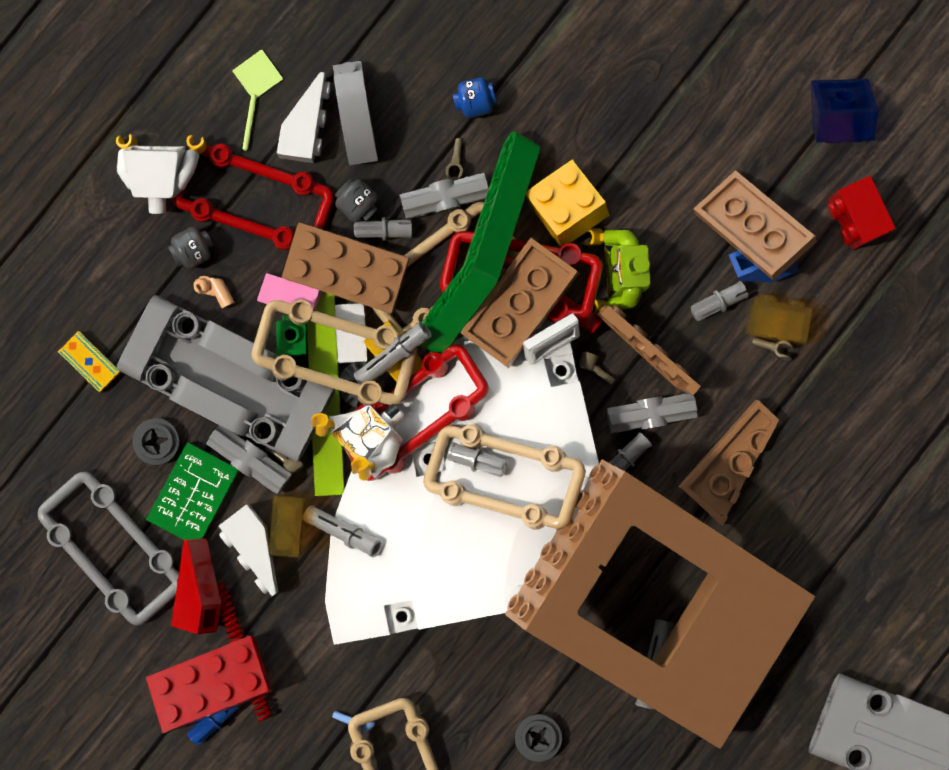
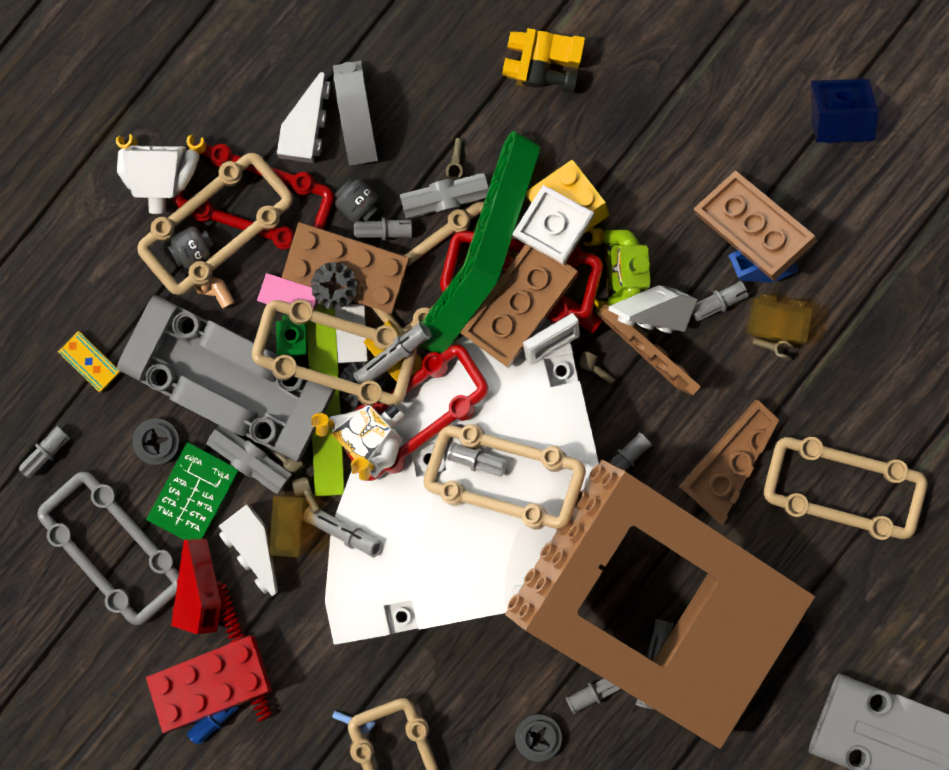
(44, 451): none -> light grey axle
(201, 272): none -> tan bar
(257, 77): yellowish green piece -> none
(302, 487): none -> dark tan hand
(344, 276): none -> dark grey gear
(475, 97): blue head -> none
(538, 53): none -> yellow hips
(553, 224): none -> white tile
(591, 695): none -> light grey axle
(651, 412): light grey piece -> none
(658, 307): none -> white slope
(798, 505): none -> tan bar
(860, 213): red brick -> none

